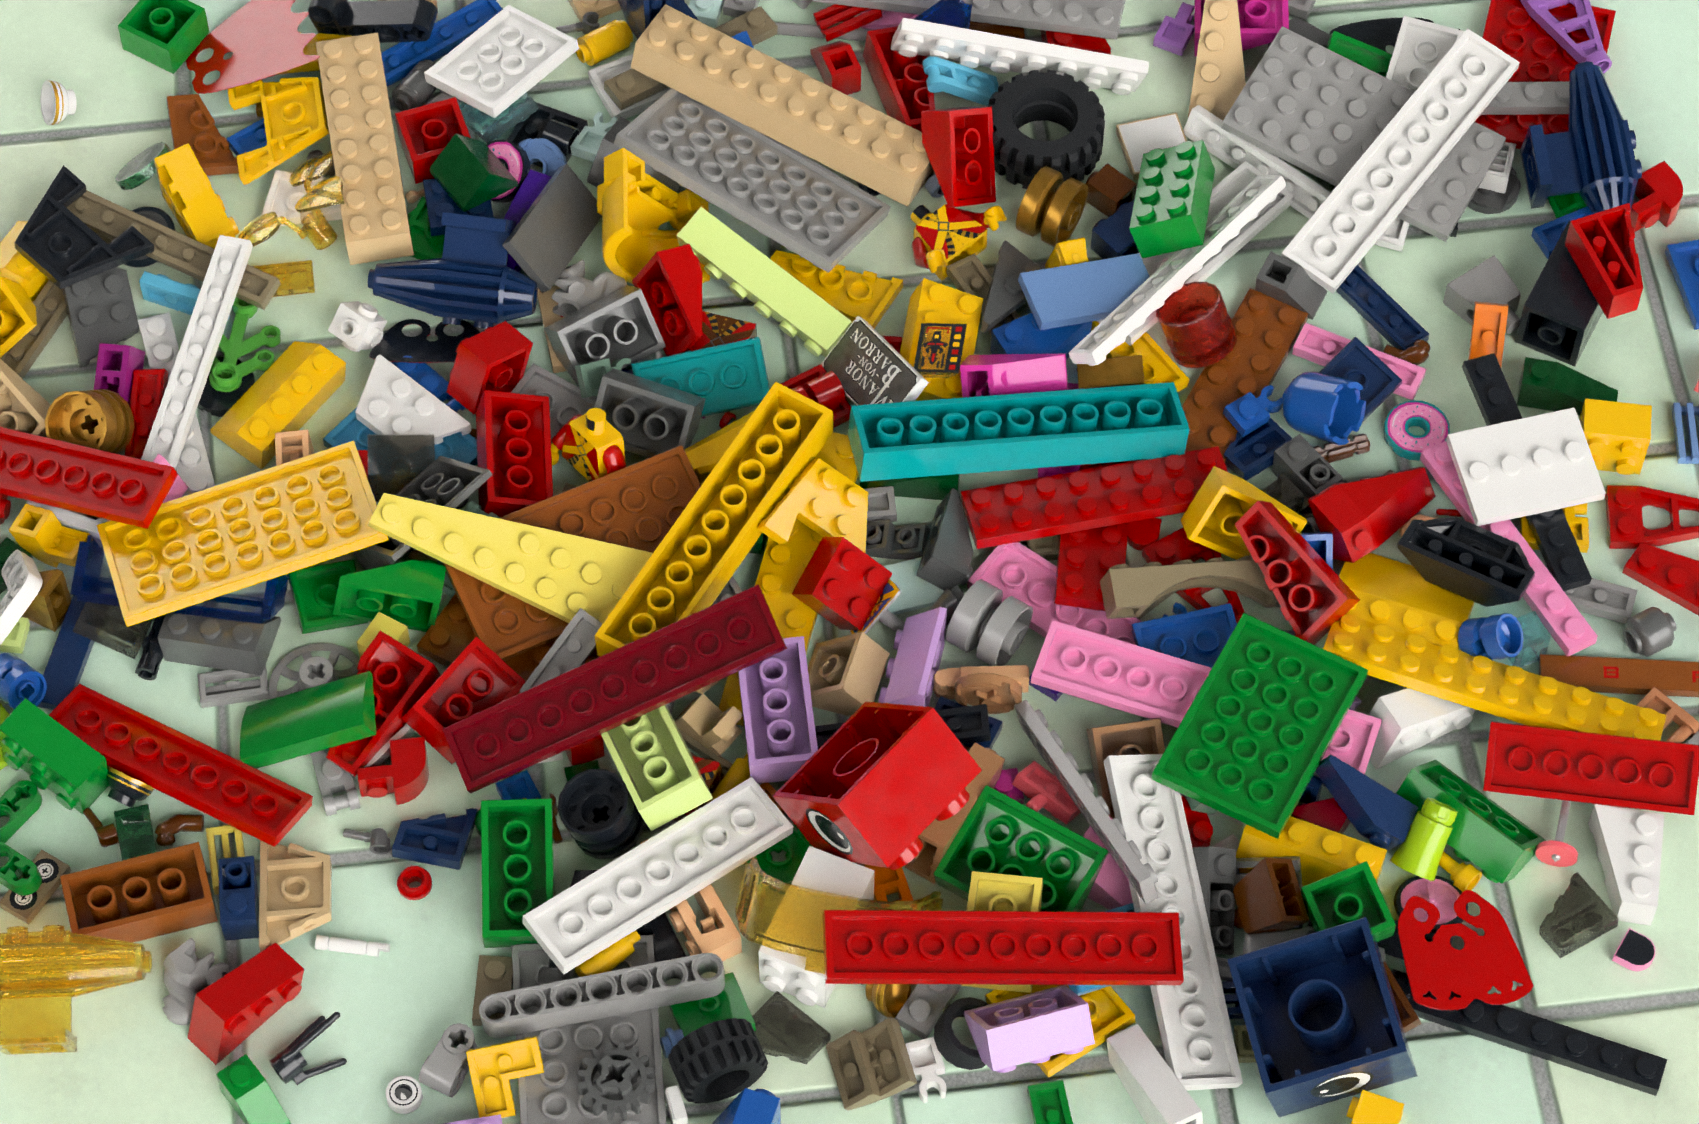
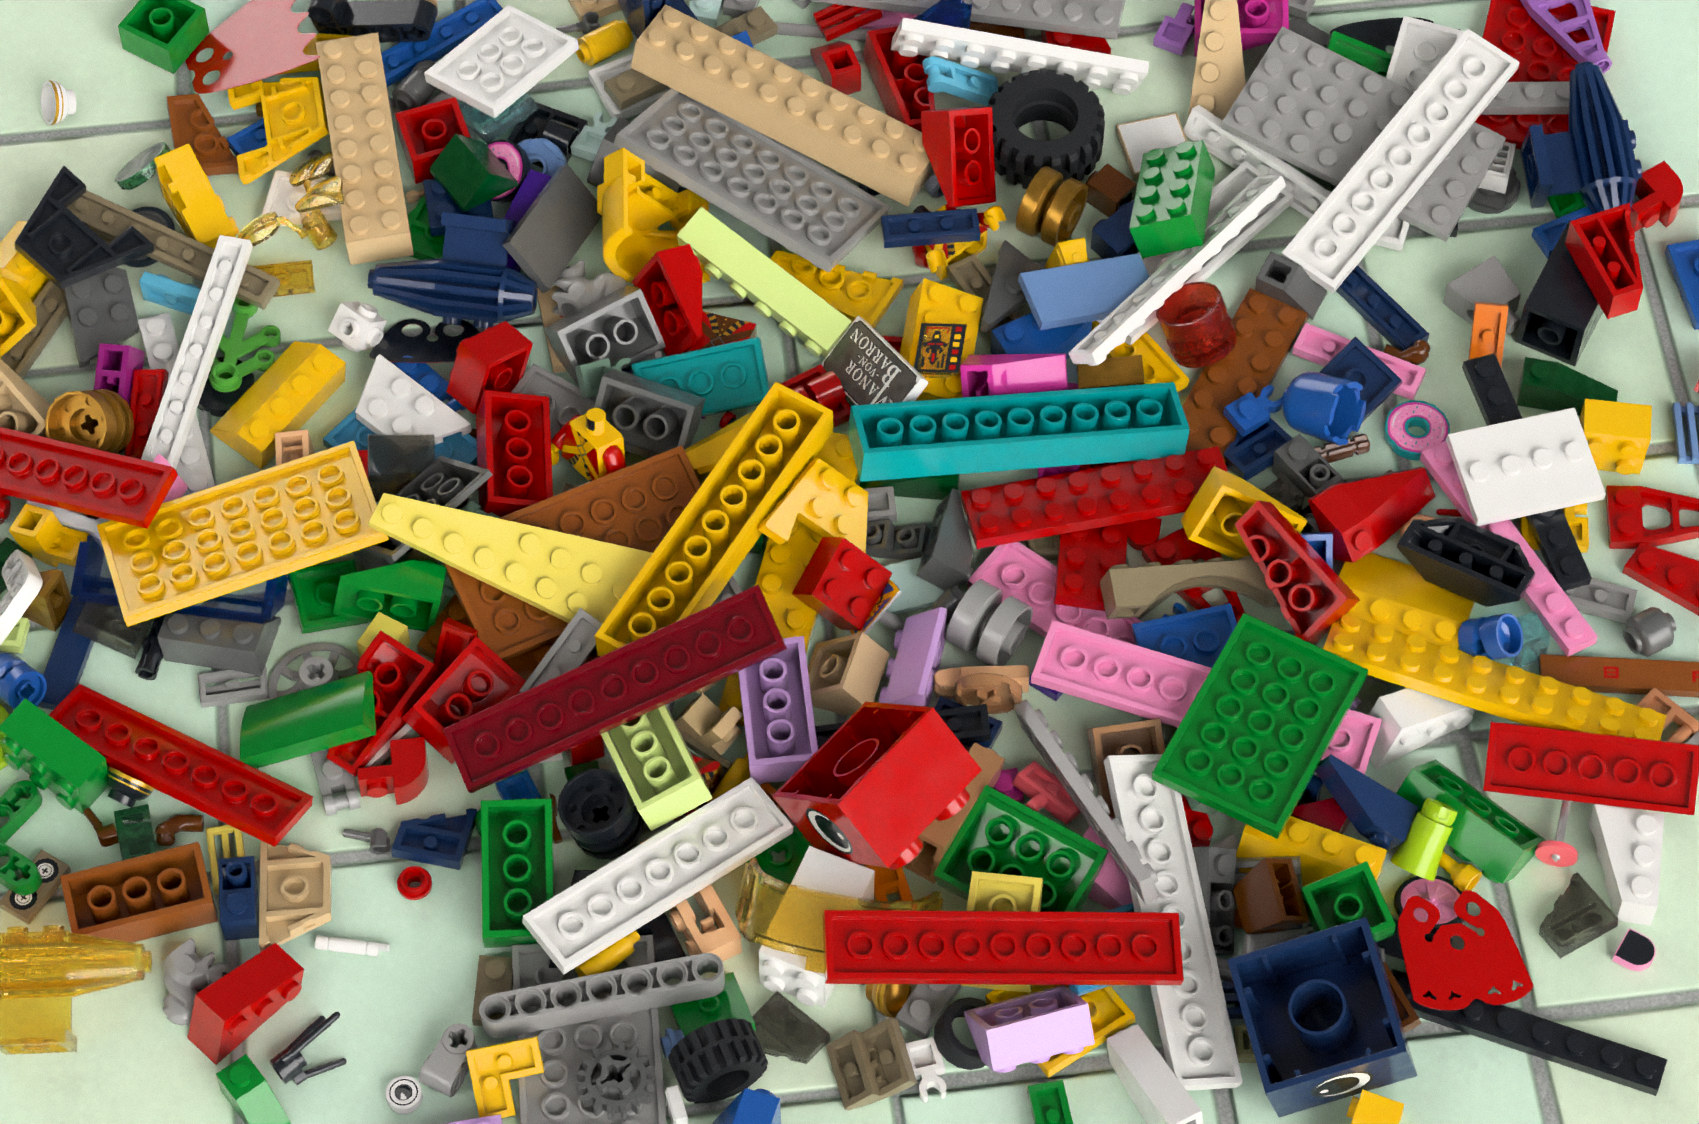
(452, 641): none -> red tile
(930, 228): none -> dark blue tile

